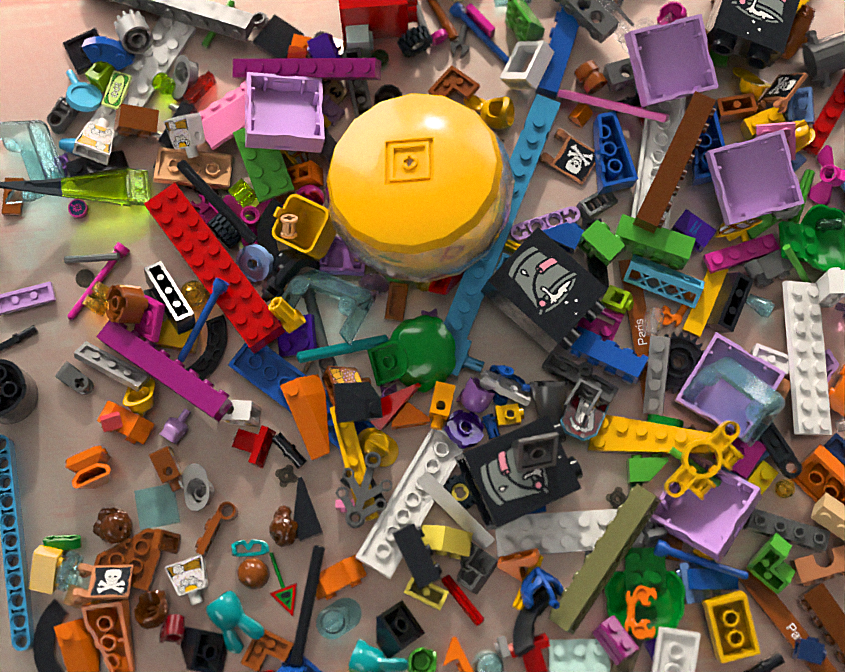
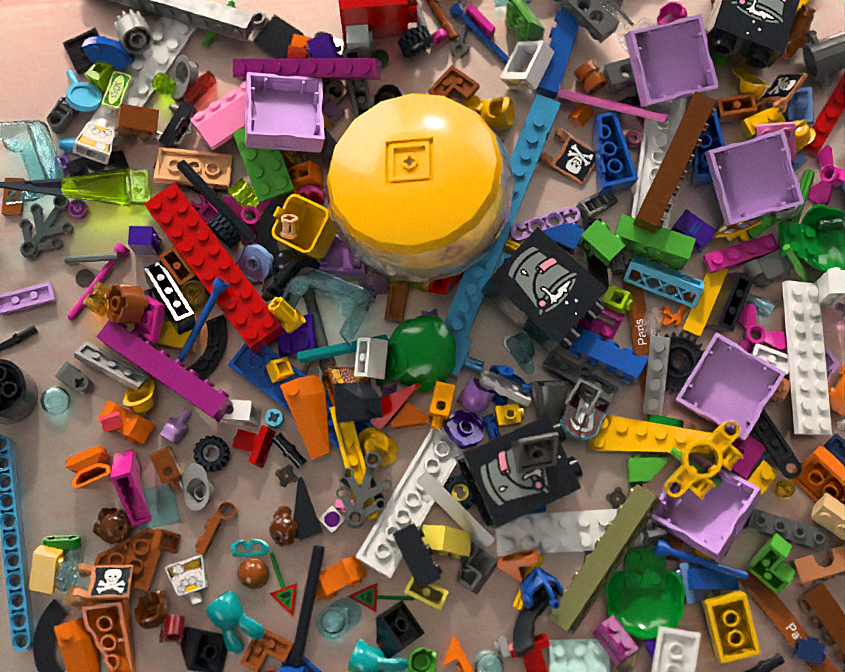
(44, 229): none -> dark grey plant
(55, 400): none -> clear light blue hair
(128, 485): none -> dark pink arch
(144, 240): none -> dark purple brick
(177, 266): none -> dark orange brick
(186, 132): white torso -> none
(220, 458): none -> black bush
(268, 417): none -> medium azure bush
(279, 369): none -> yellow slope
(332, 519): none -> tile
(368, 597): none -> piece
(371, 358): none -> white brick
(462, 600): red axle -> none
(522, 350): none -> clear light blue piece
(619, 263): none -> dark grey gear
(636, 134): none -> bright pink plate
(639, 630): orange helmet -> none
(748, 321): none -> dark pink piece
(765, 400): clear light blue windscreen -> none

